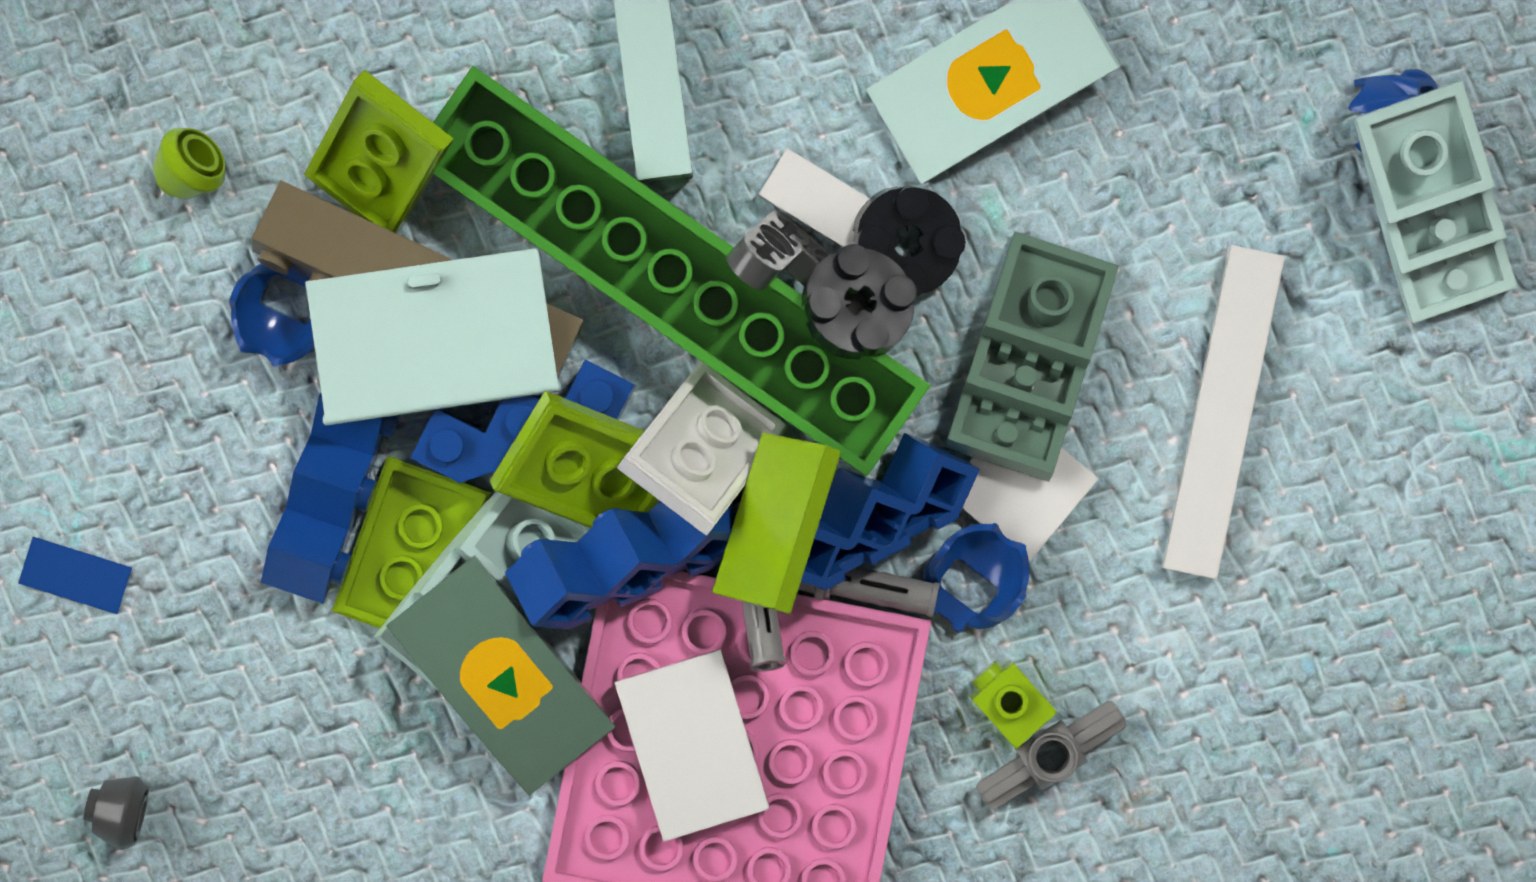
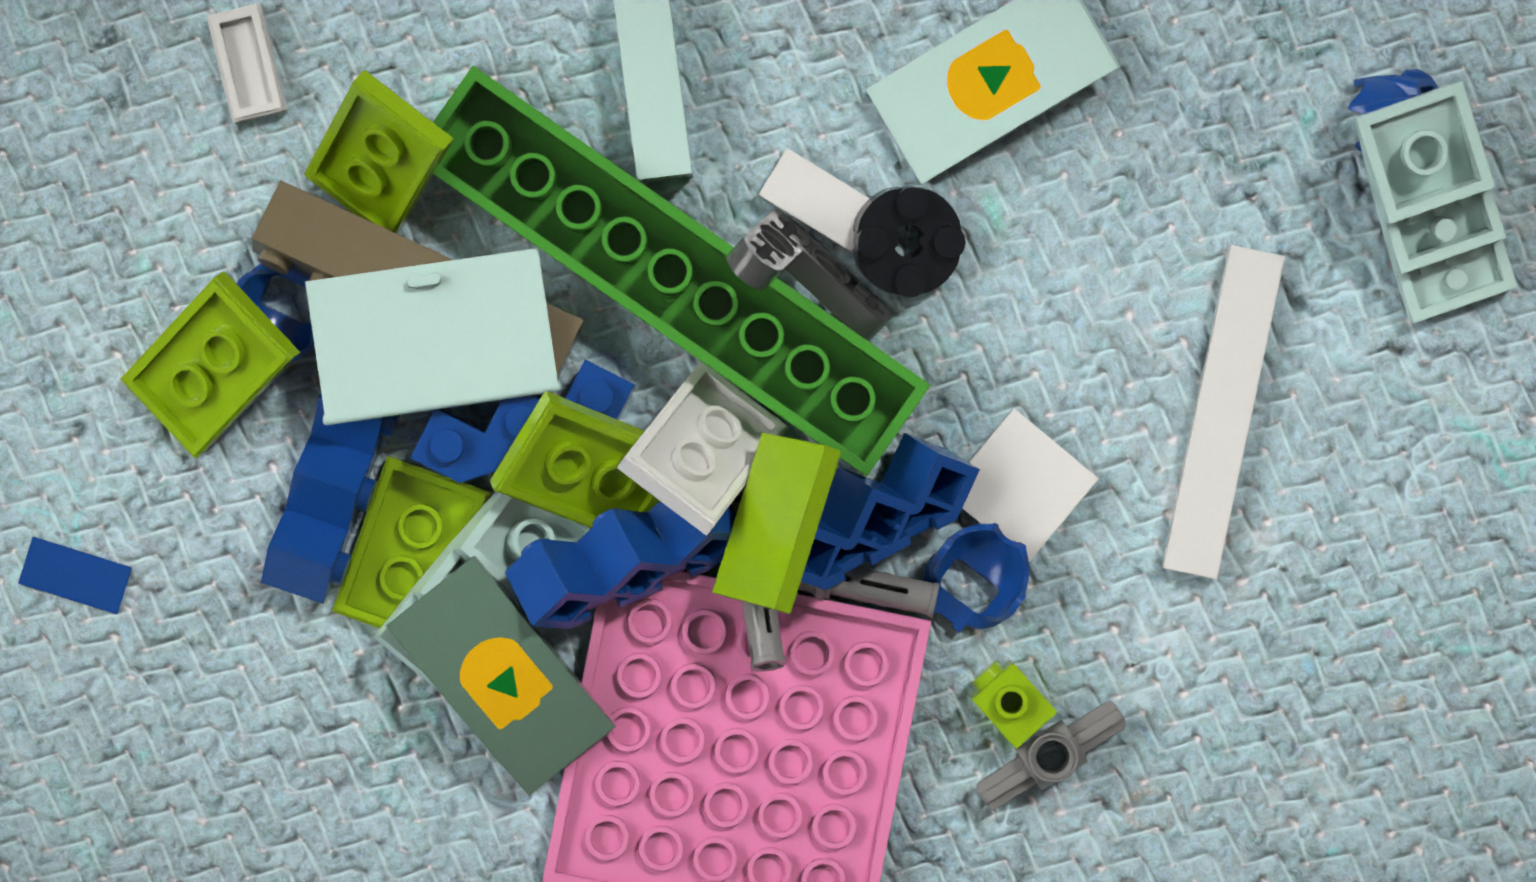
(118, 811): dark grey cone -> none
(188, 164): lime cone -> none
(210, 364): none -> lime tile
(247, 63): none -> white tile
(692, 745): white tile -> none
(876, 277): black plate -> none
(1031, 356): sand green slope -> none

